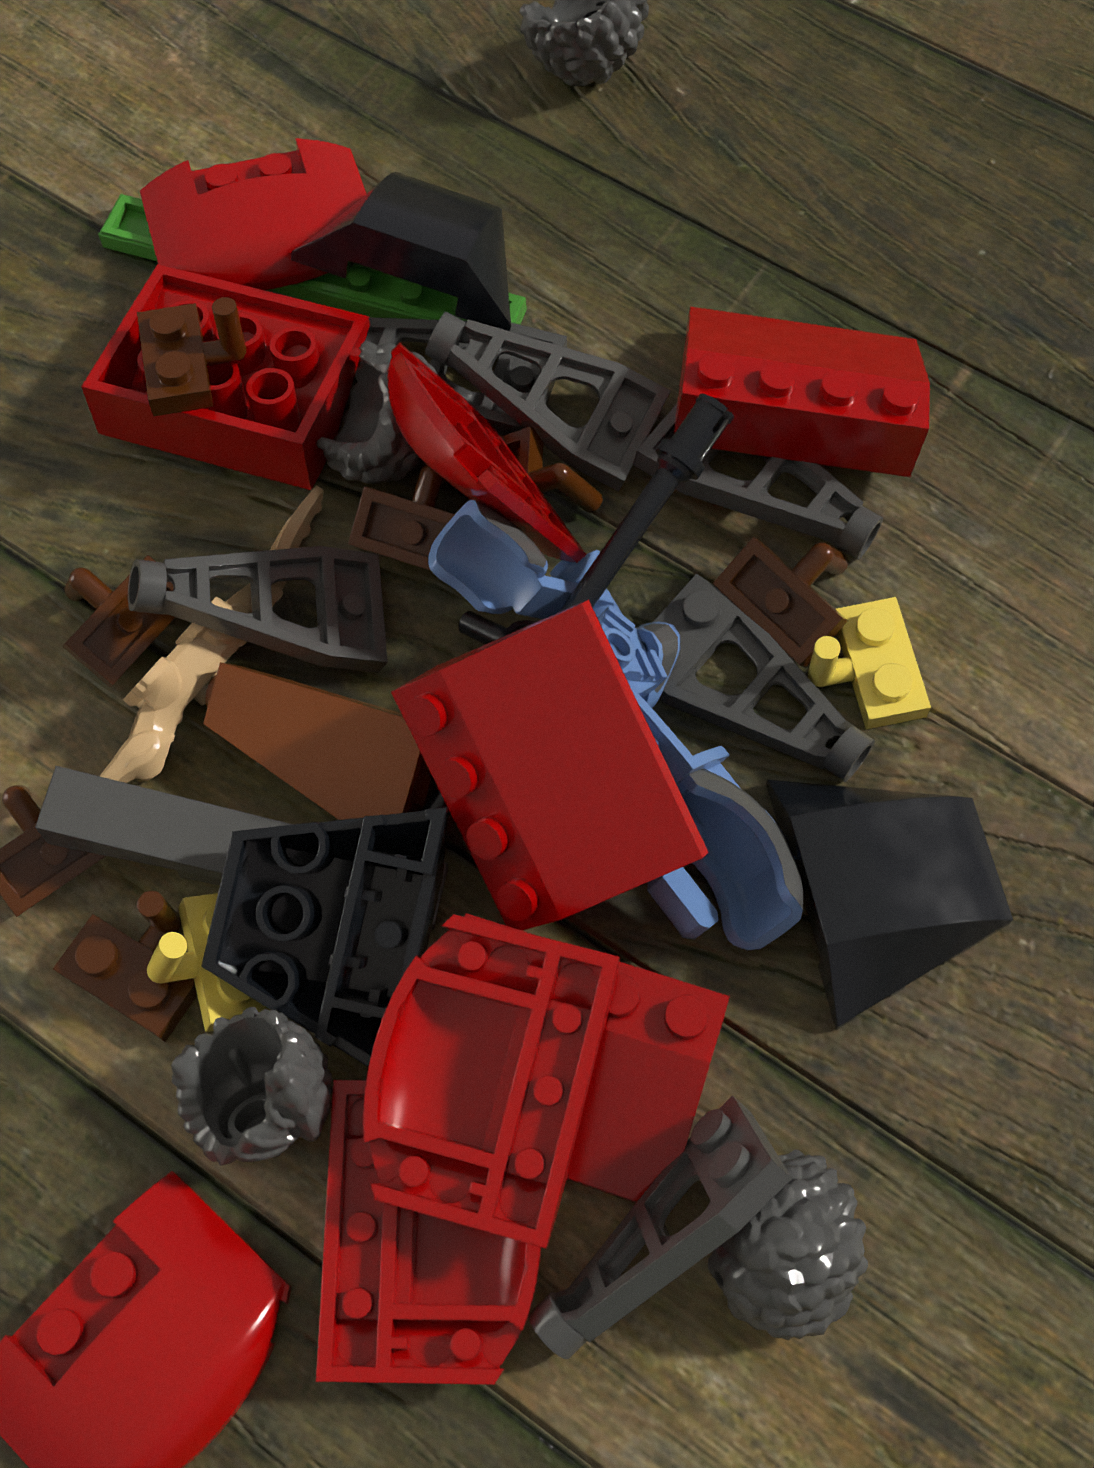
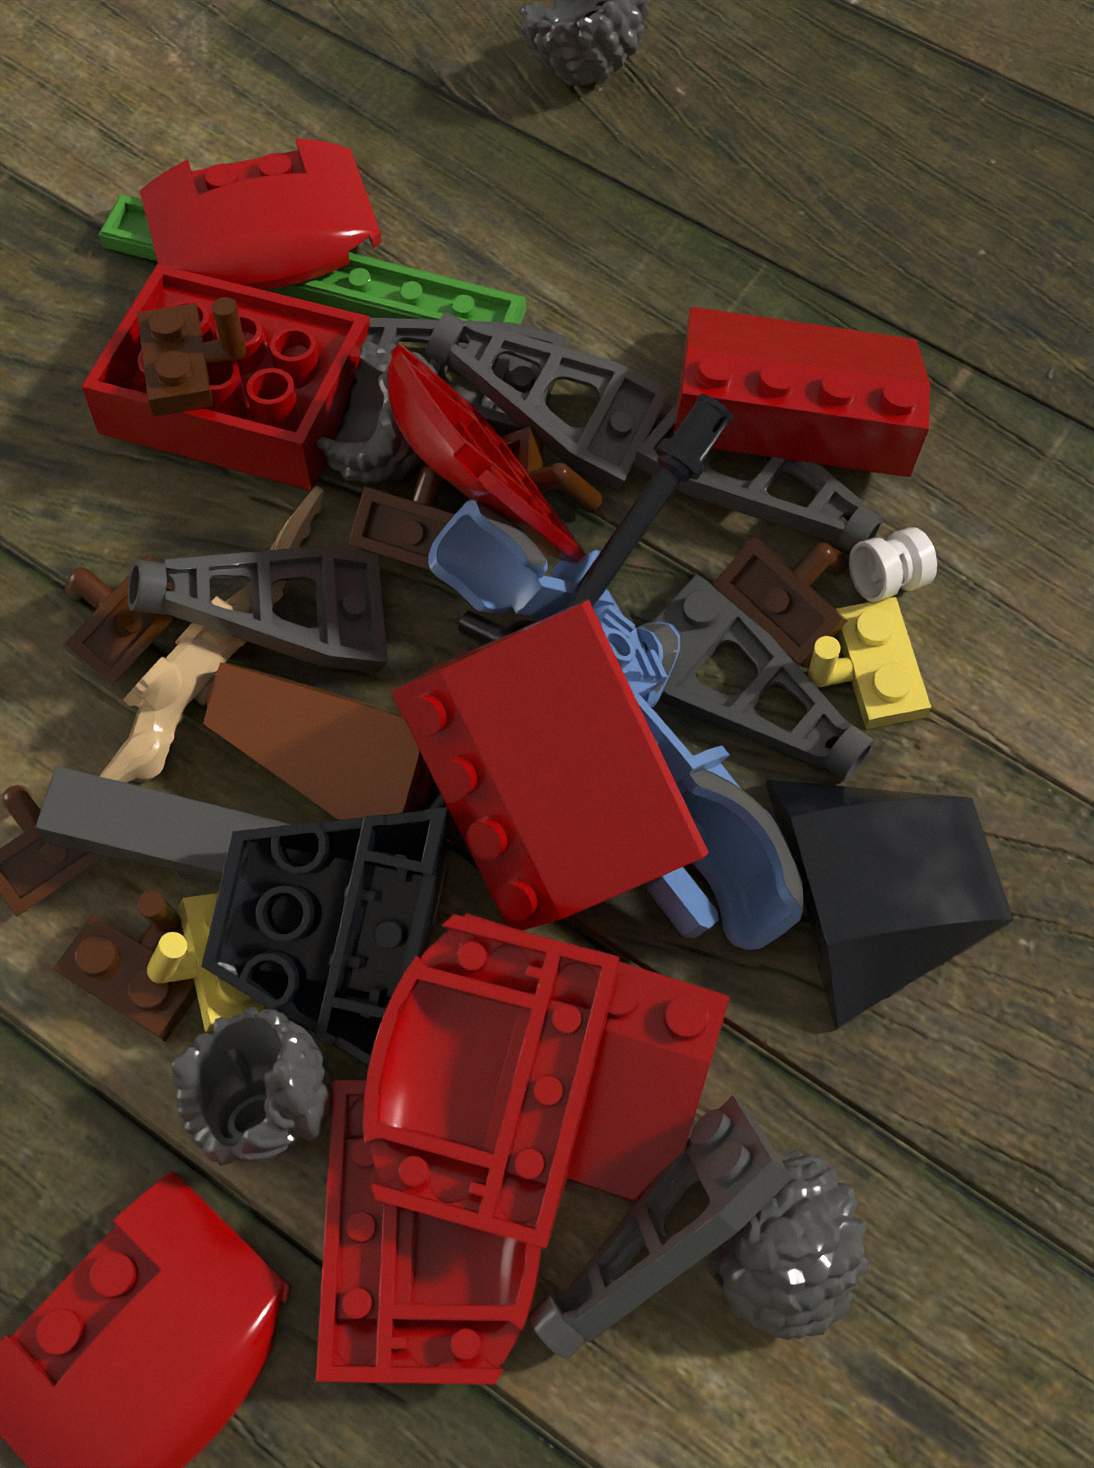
(423, 238): black wedge -> none
(901, 561): none -> white wheel

